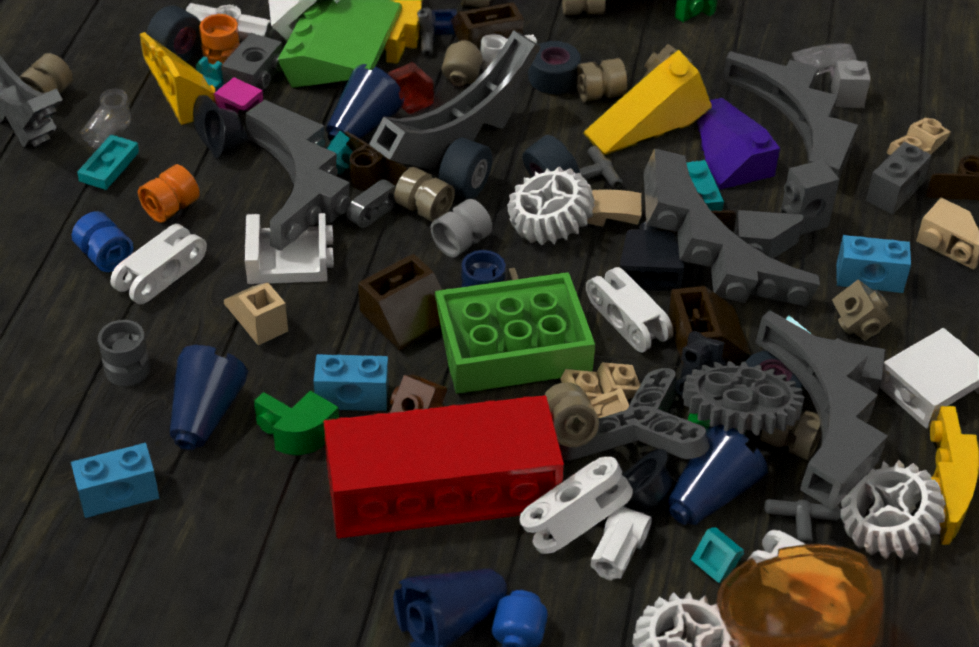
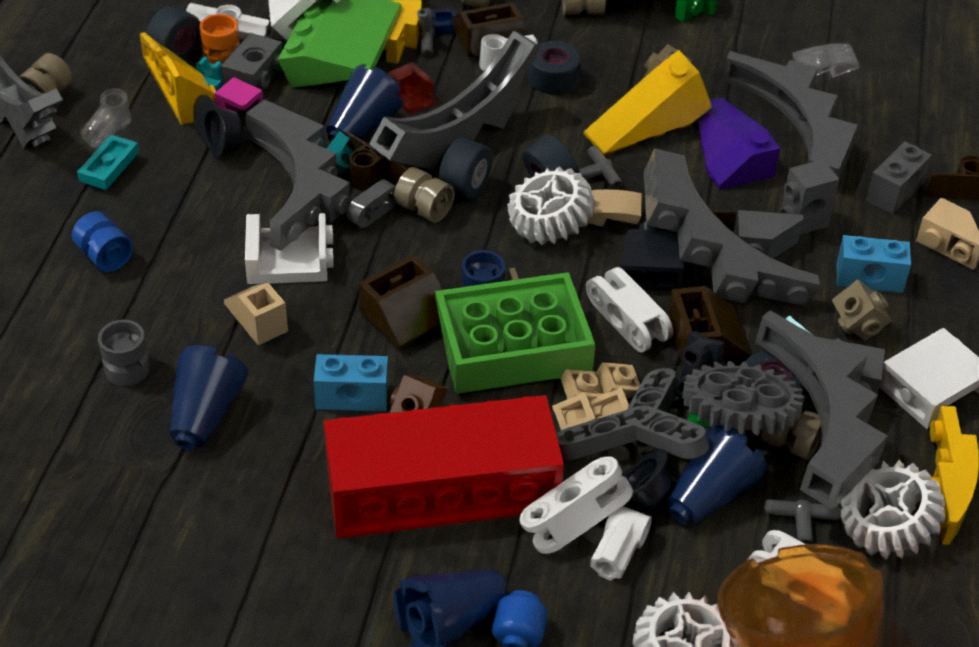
(115, 480): dark azure brick -> none
(158, 263): white piece -> none
(168, 193): orange wheel -> none
(297, 428): green brick -> none
(460, 229): light grey wheel -> none
(462, 62): dark tan head -> none
(572, 414): dark tan wheel -> none
(601, 80): dark tan wheel -> none
(705, 184): teal plate -> none
(717, 554): teal tile -> none
(850, 83): light grey brick -> none
(924, 134): tan slope -> none

